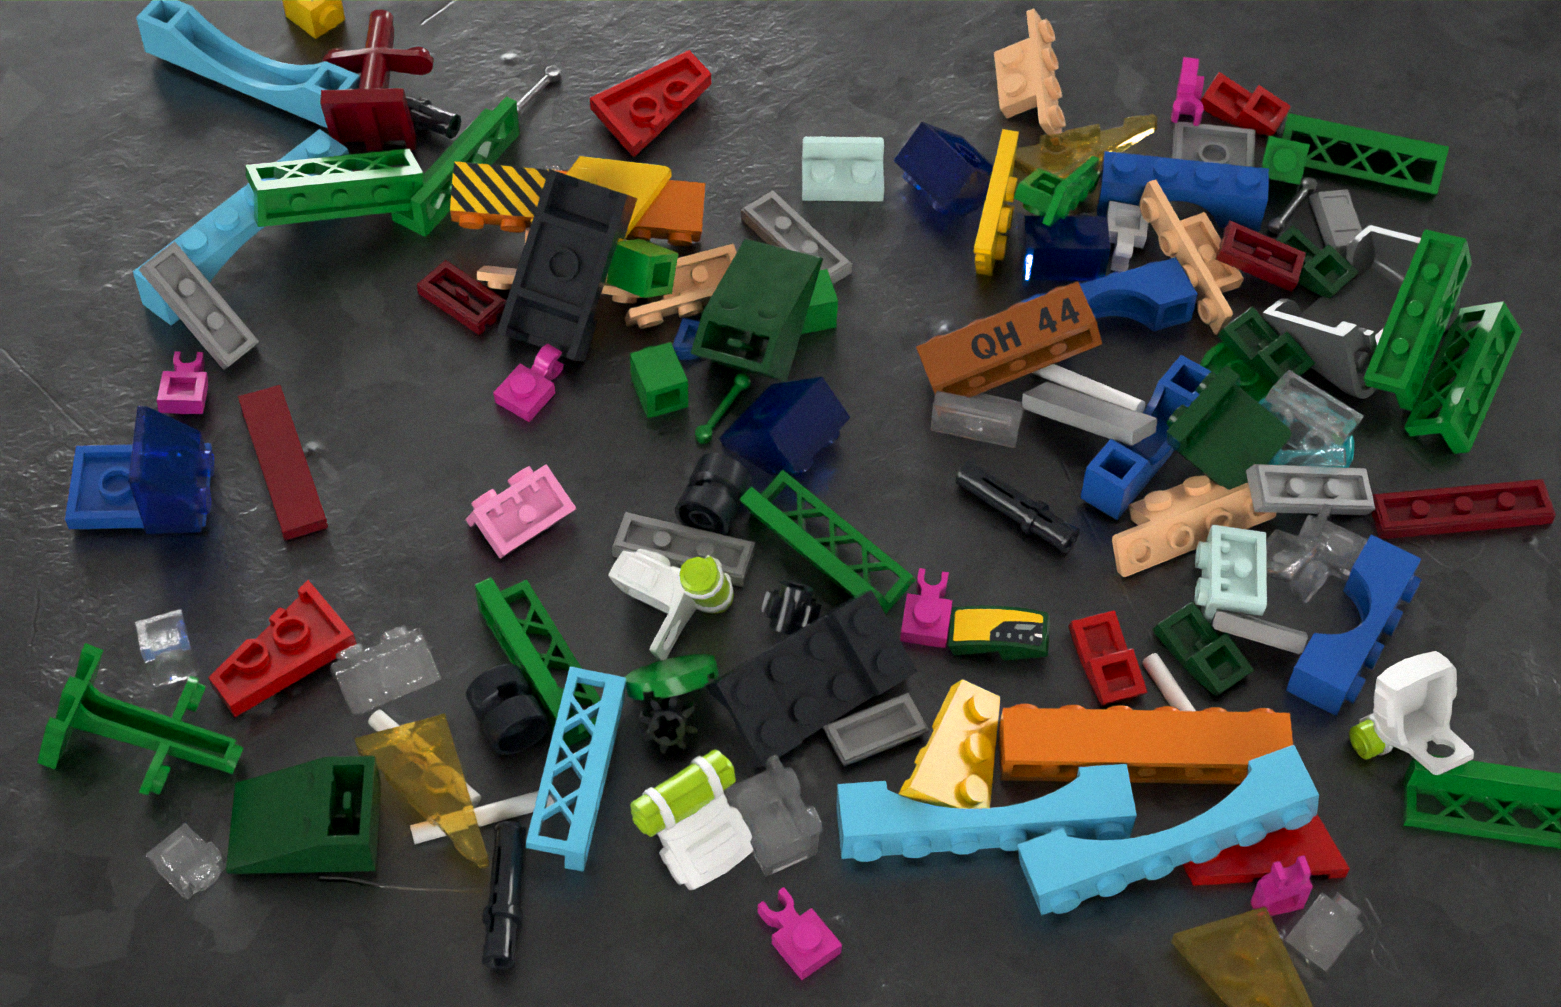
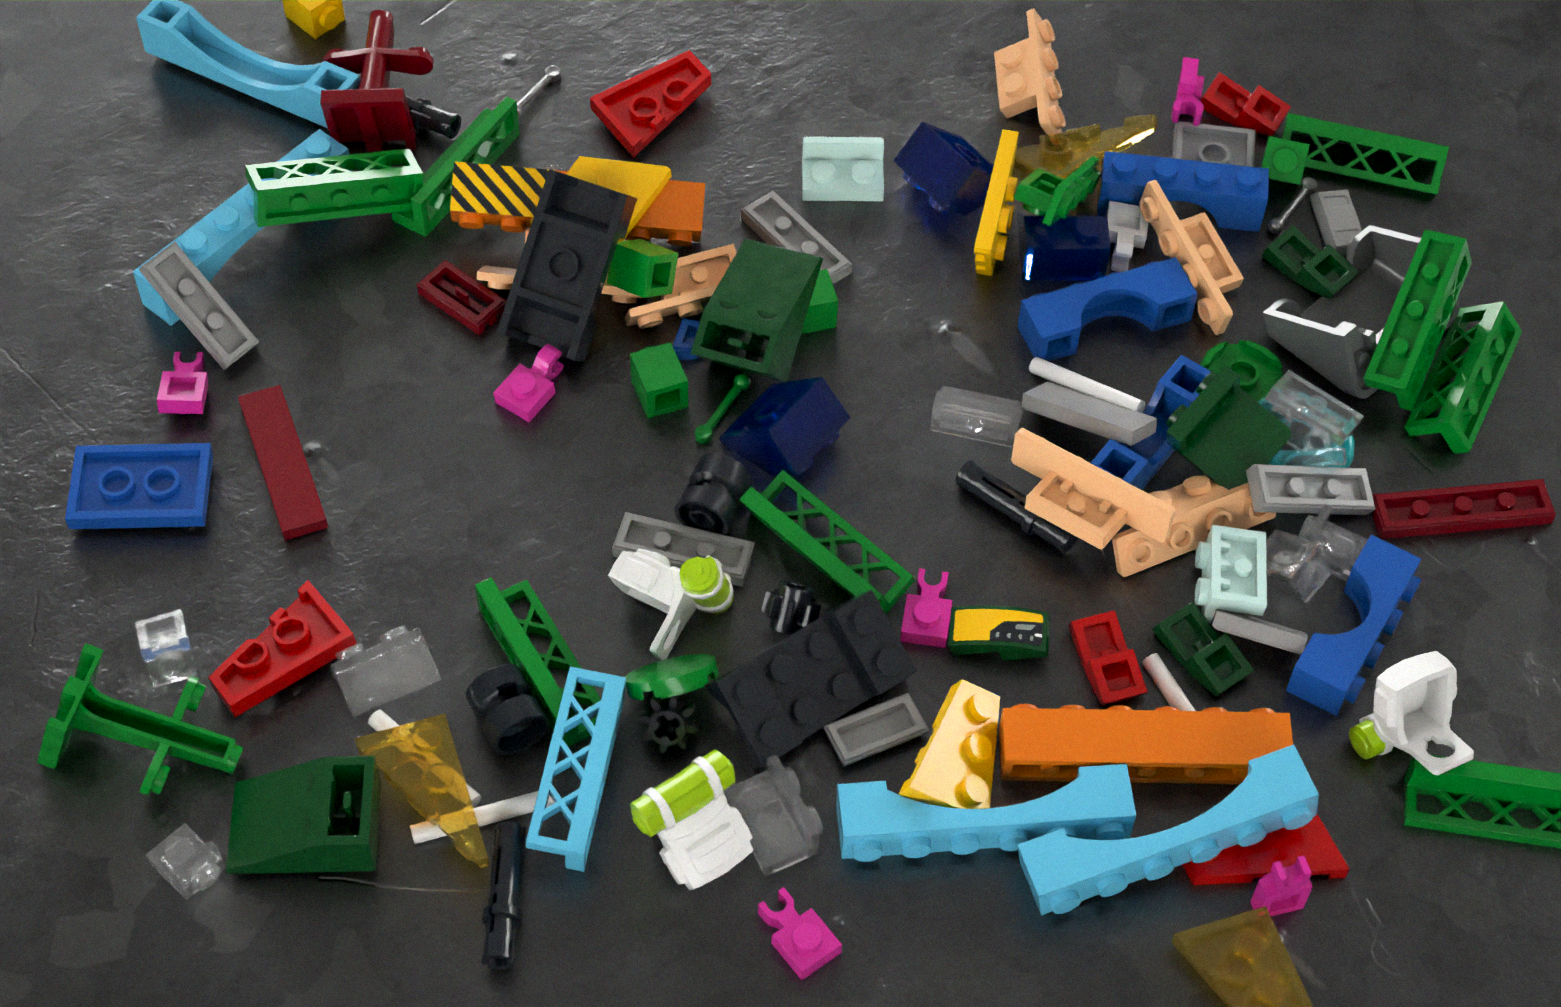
(169, 473): clear blue slope -> none
(520, 511): bright pink bracket -> none
(1011, 343): dark orange brick -> none
(1084, 496): none -> light nougat bracket
(1260, 260): dark red tile -> none
(1263, 349): dark green slope -> none
(1326, 930): clear bracket -> none

